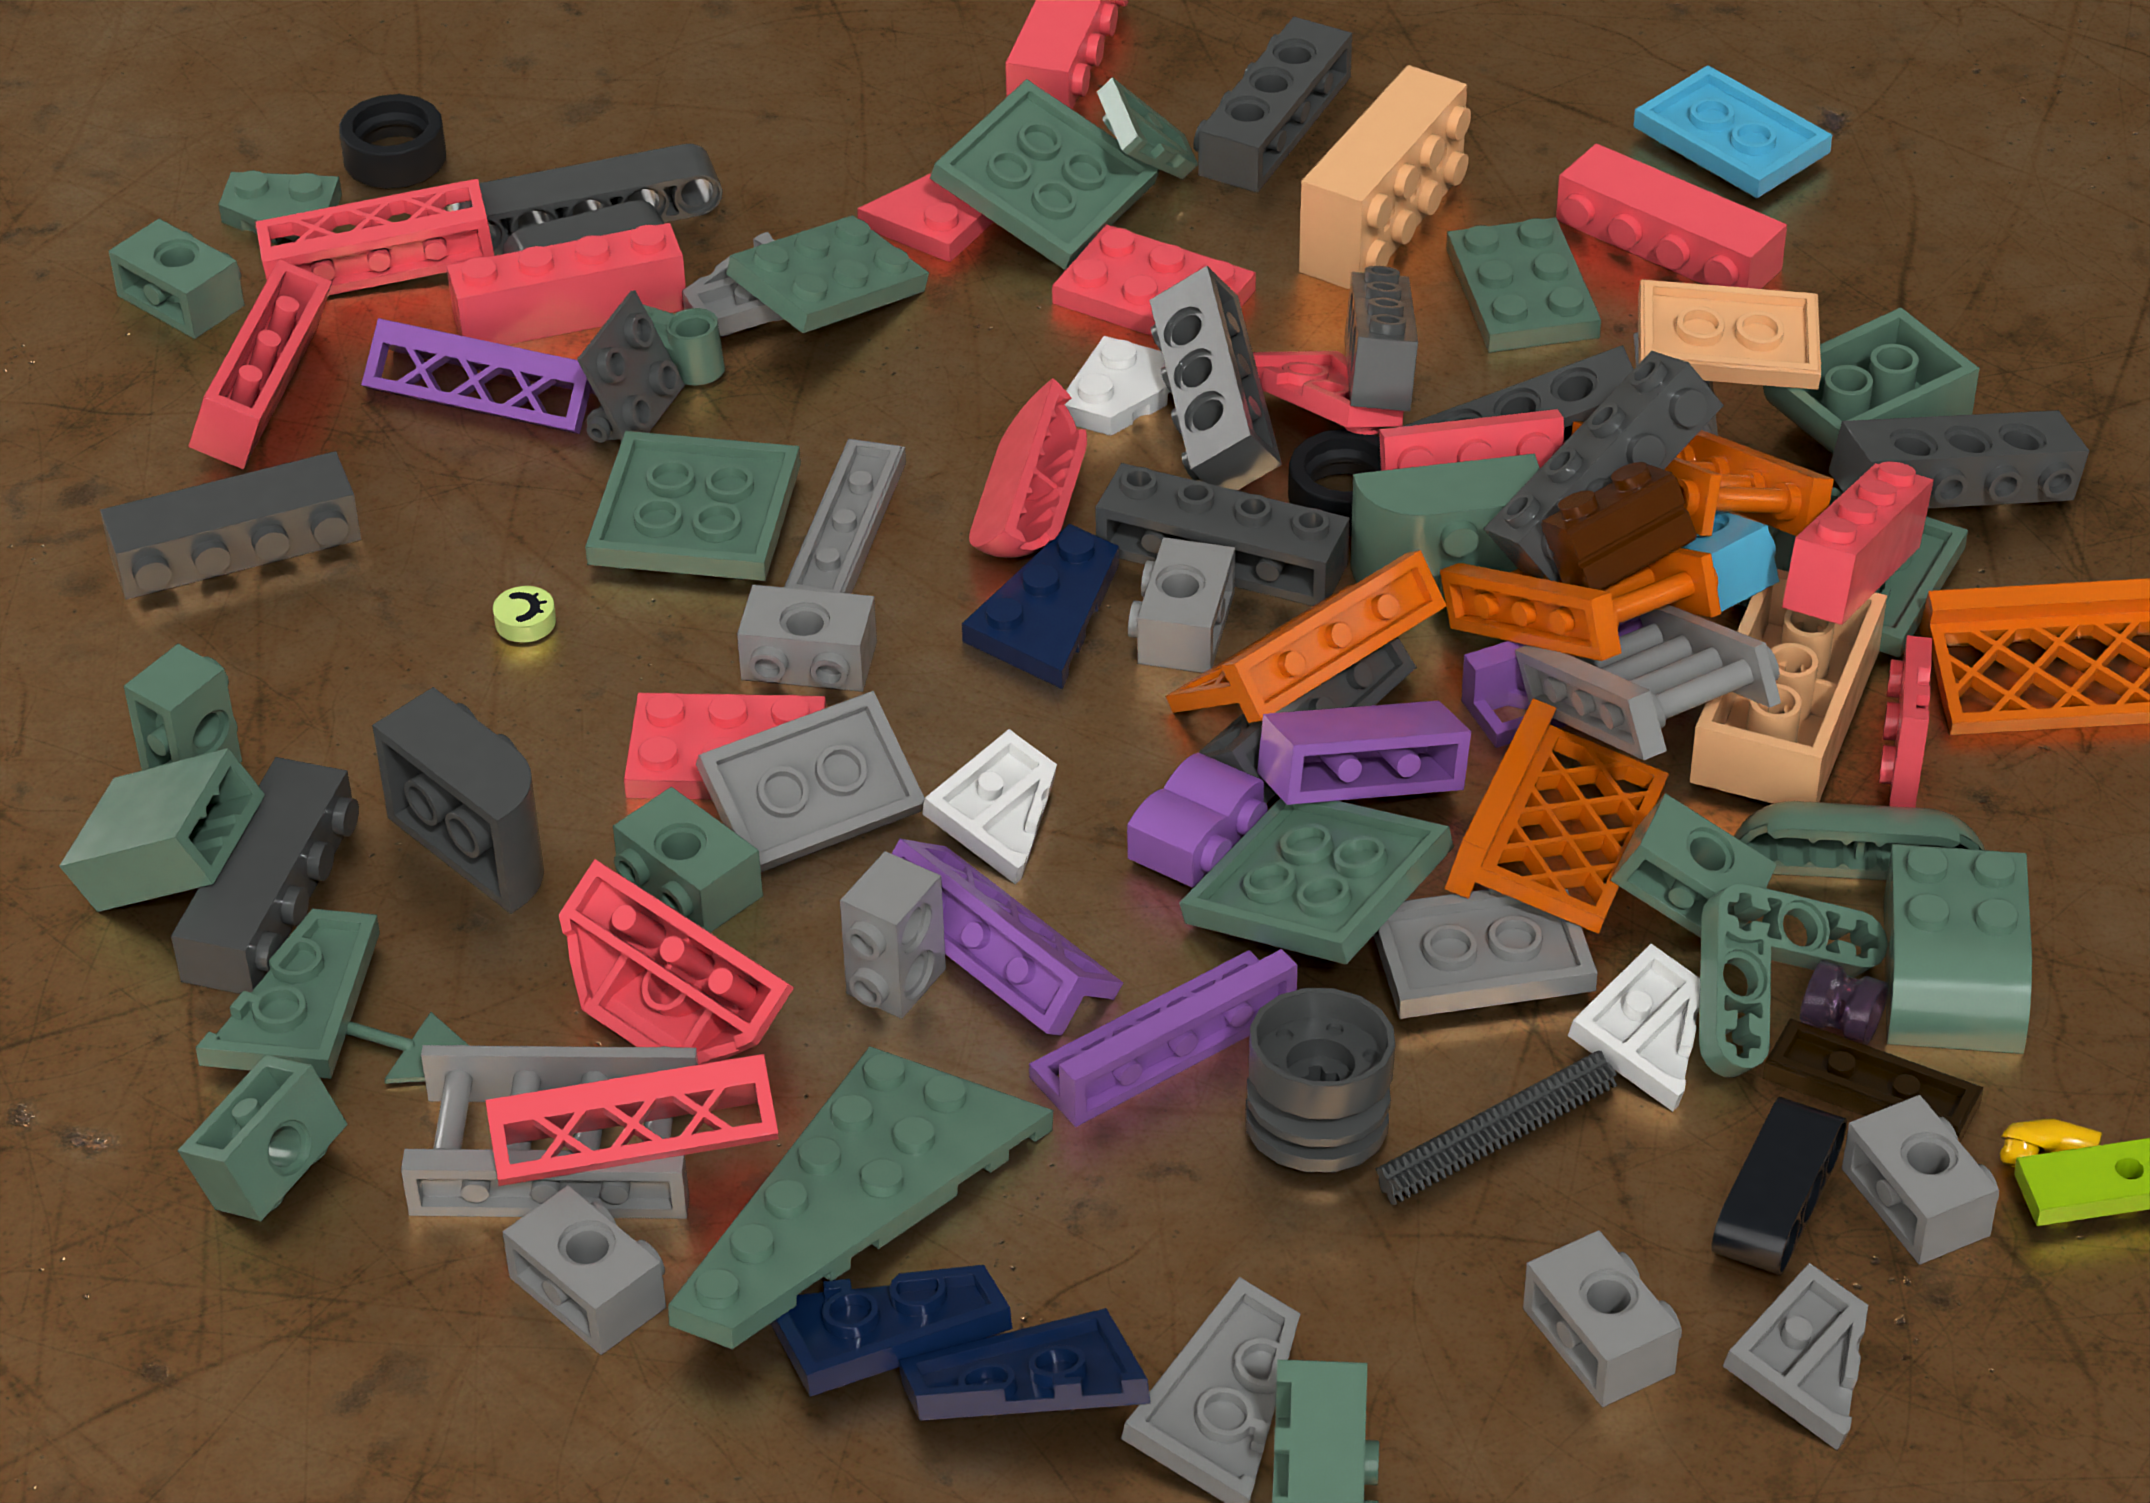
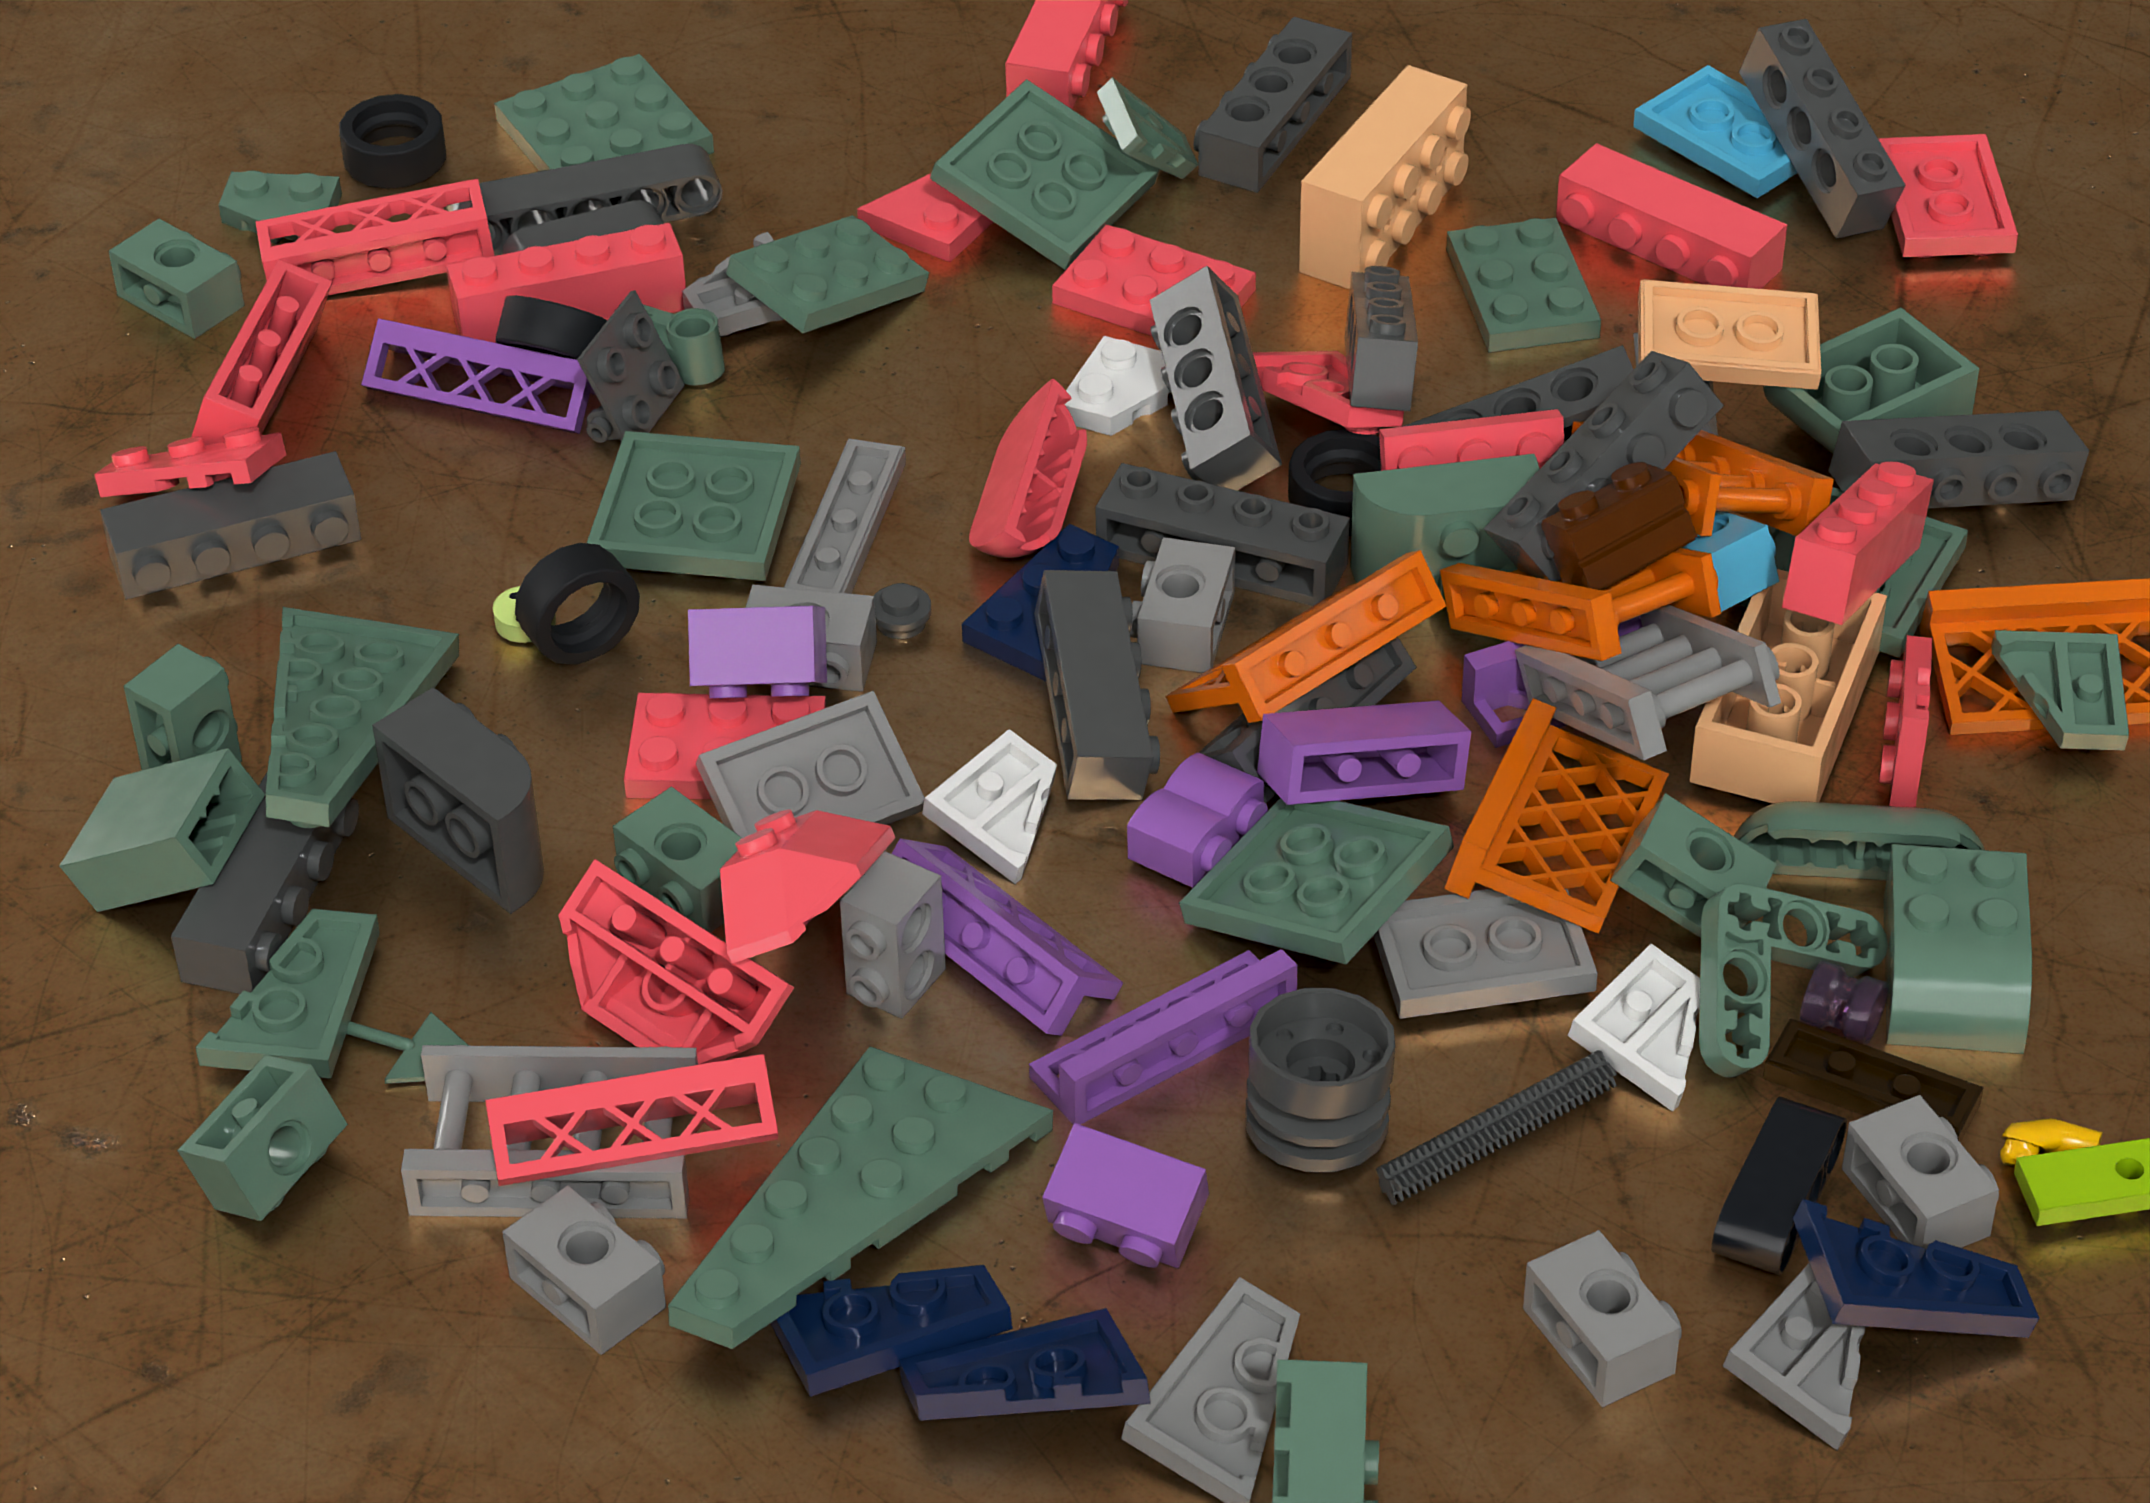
(242, 456): none -> coral wing
(329, 691): none -> sand green wing
(546, 327): none -> black tyre
(562, 575): none -> black tyre
(600, 116): none -> sand green plate
(757, 648): none -> medium lavender brick
(791, 875): none -> coral wedge
(901, 610): none -> dark grey plate
(1095, 685): none -> dark grey brick
(1125, 1197): none -> medium lavender brick
(1821, 128): none -> dark grey brick
(1902, 1286): none -> dark blue wing
(1950, 197): none -> coral plate
(2069, 684): none -> sand green wing

